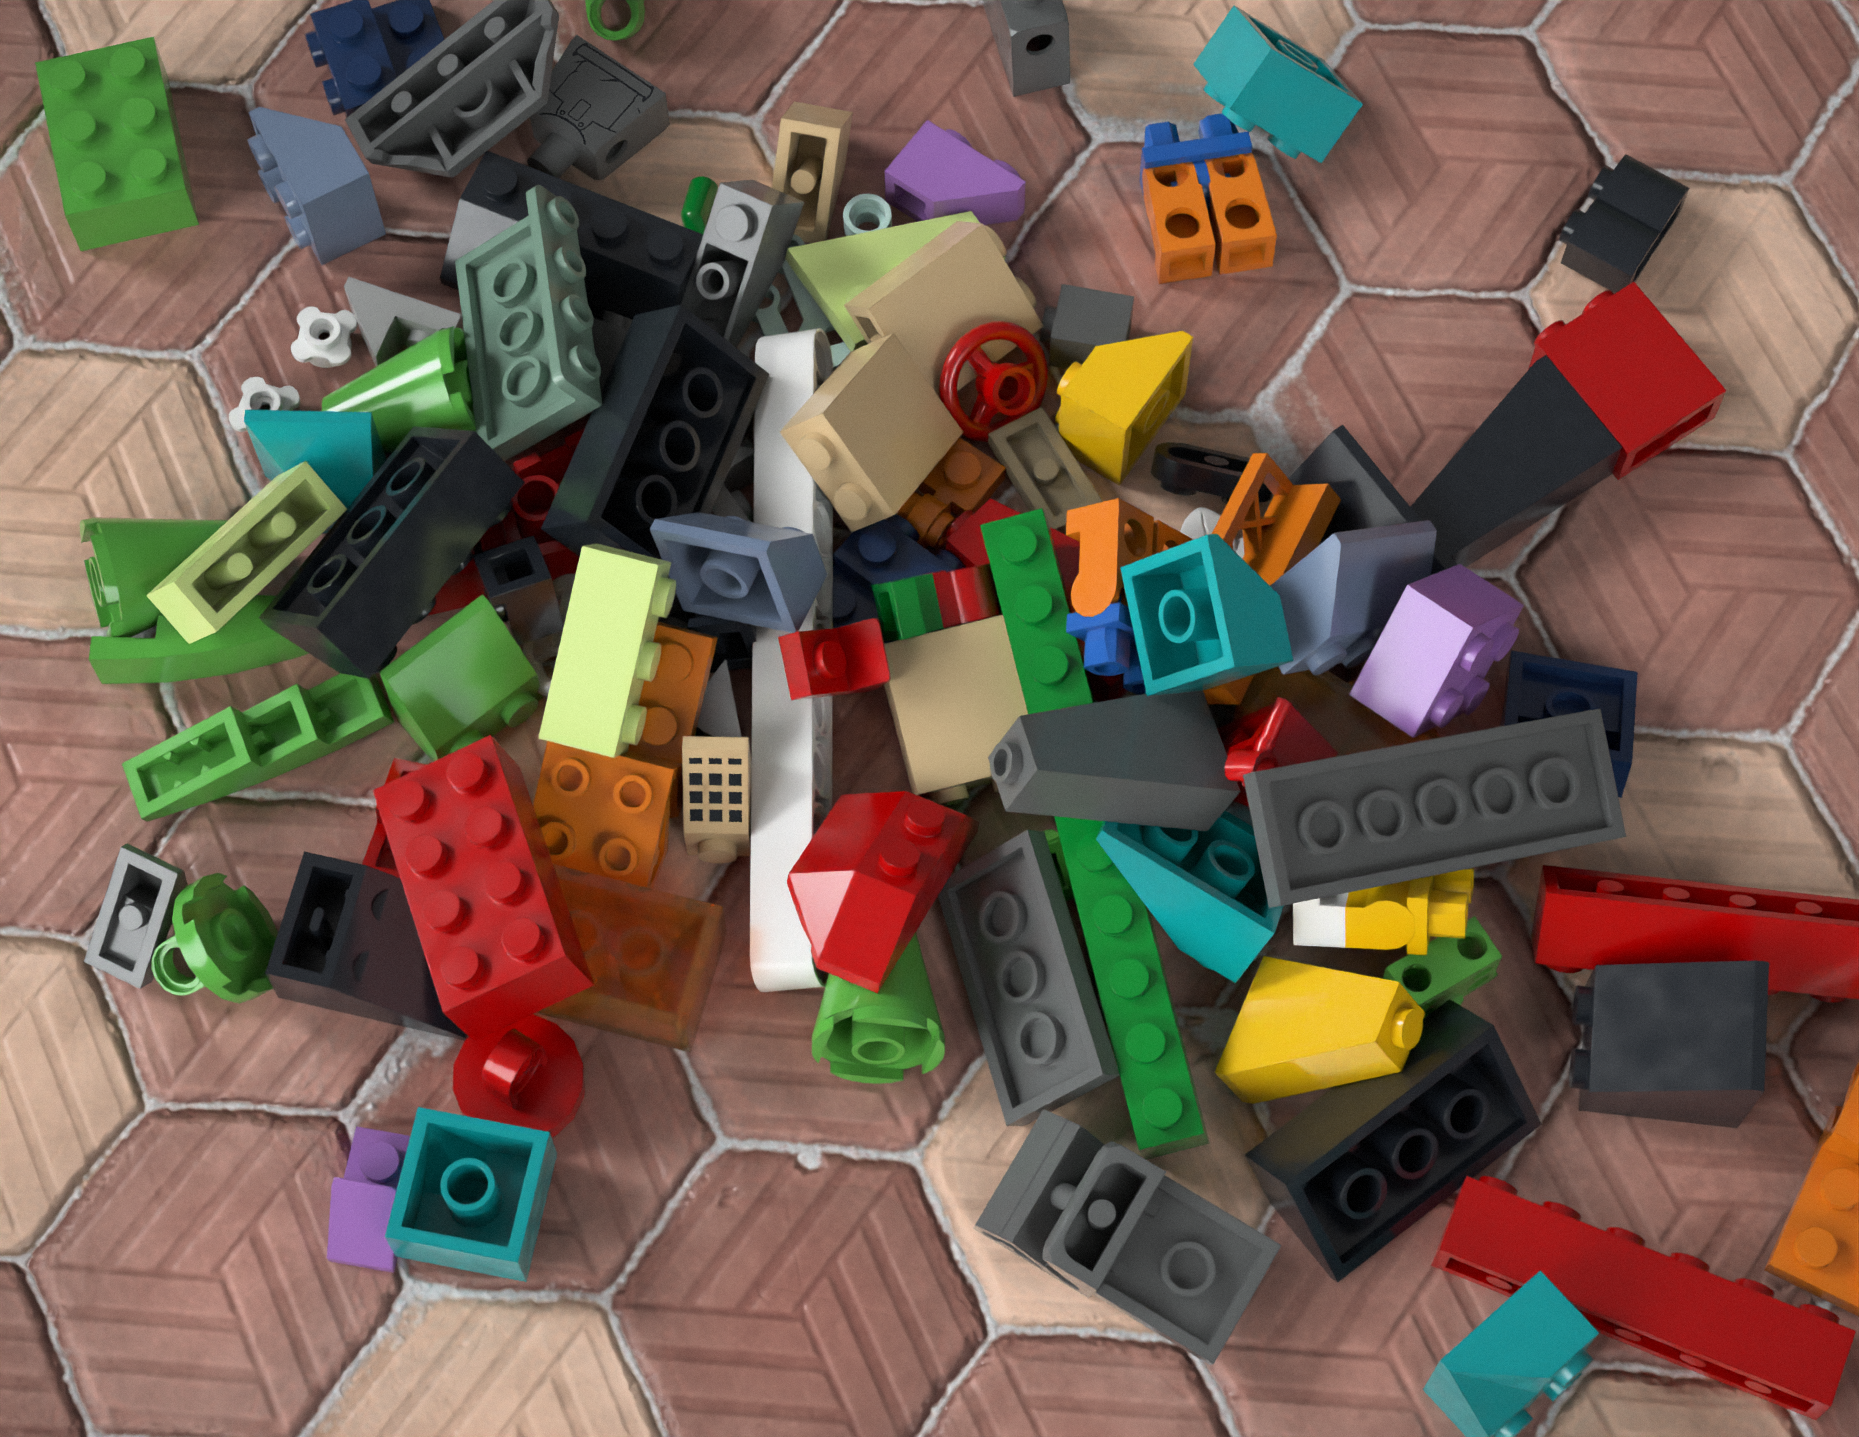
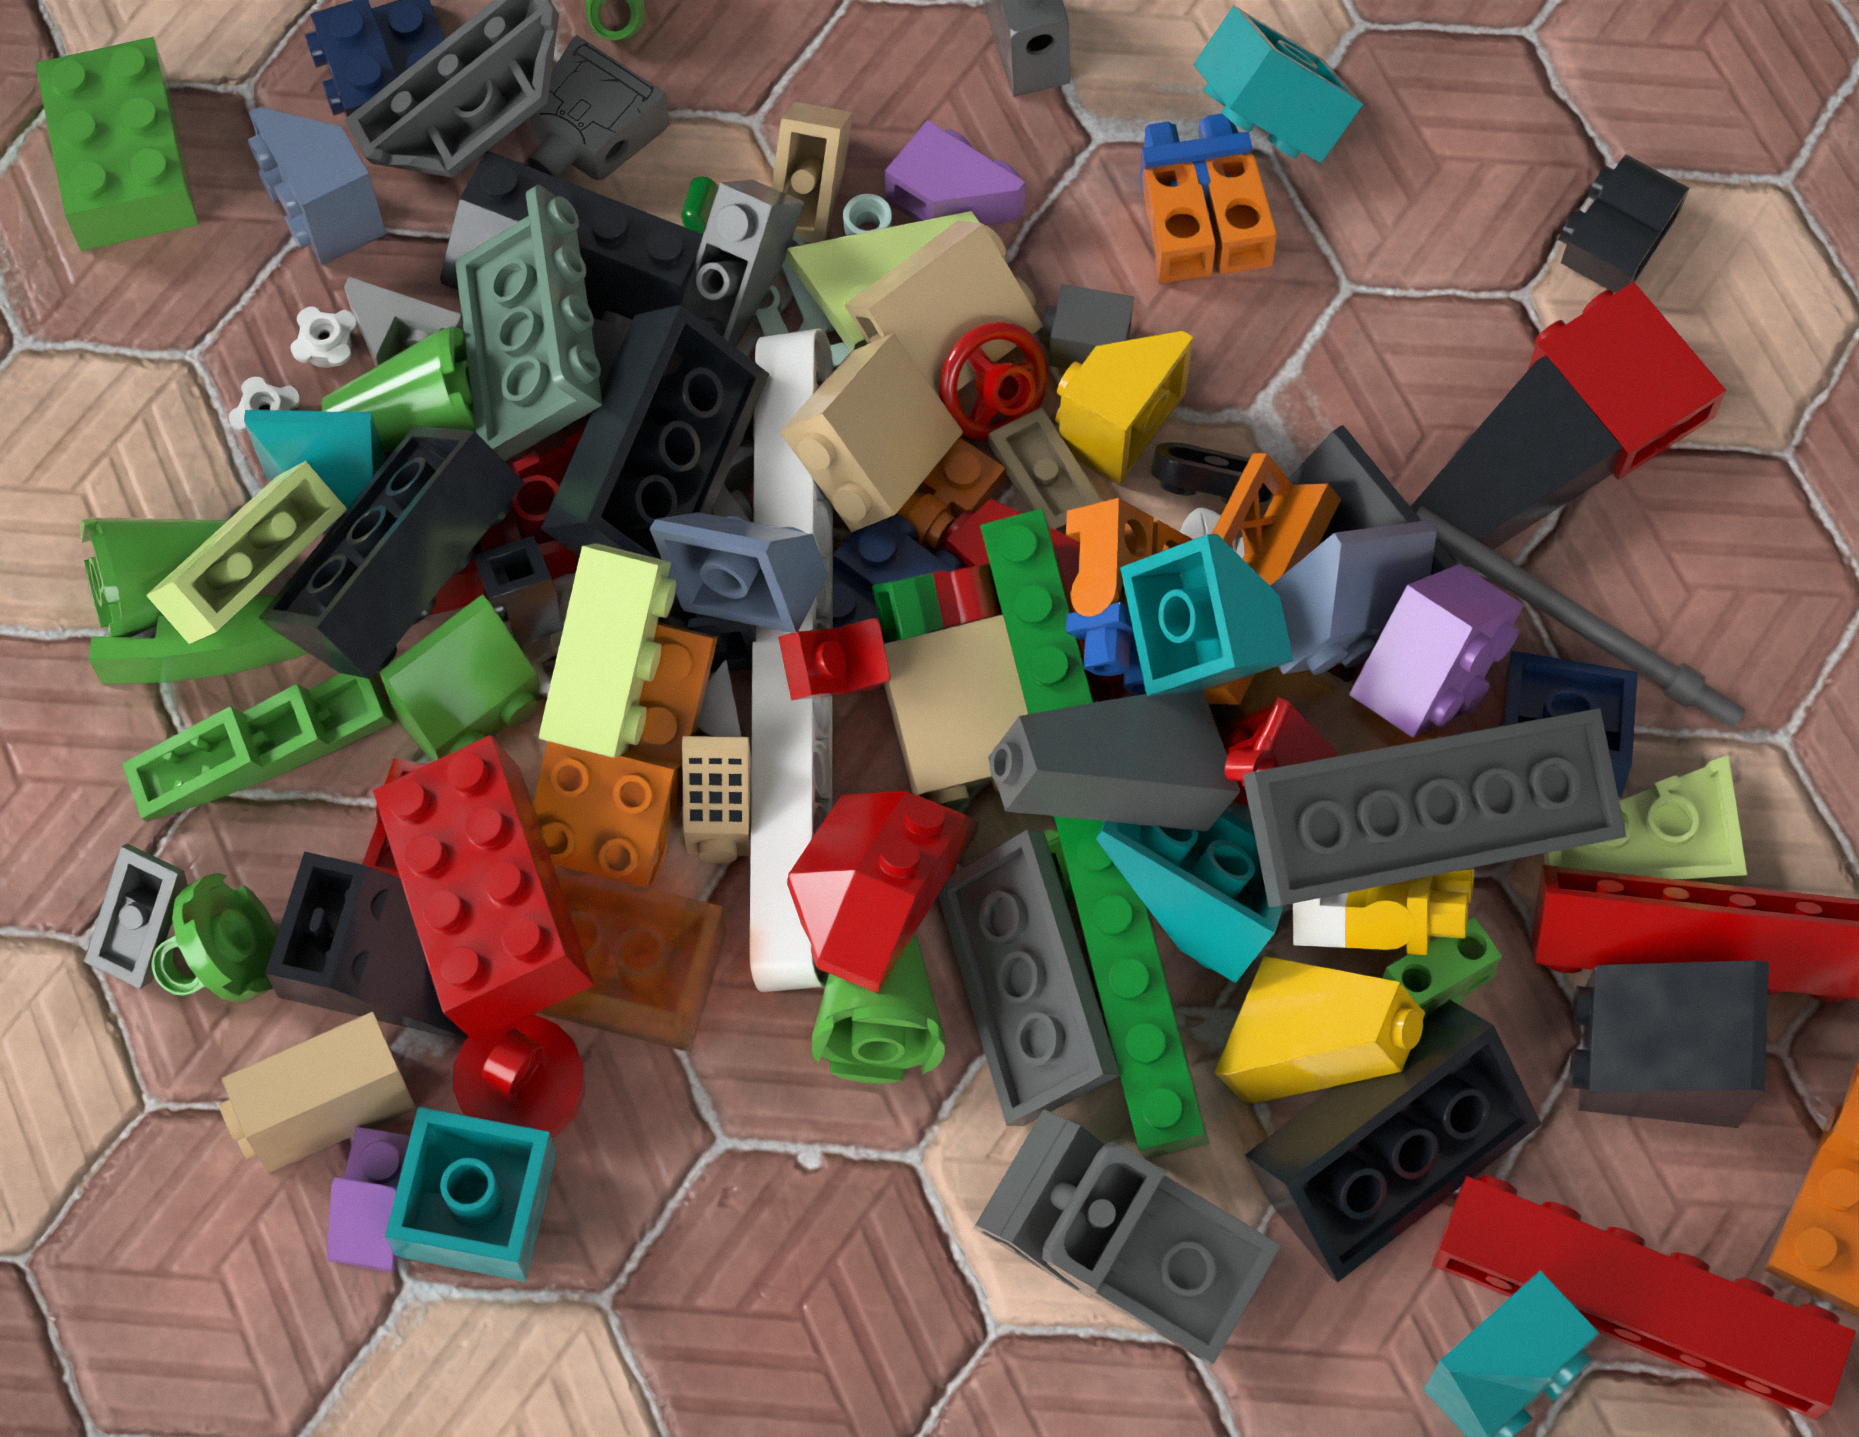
(315, 1094): none -> tan brick
(1673, 831): none -> yellowish green wing
(1680, 682): none -> flat silver bar

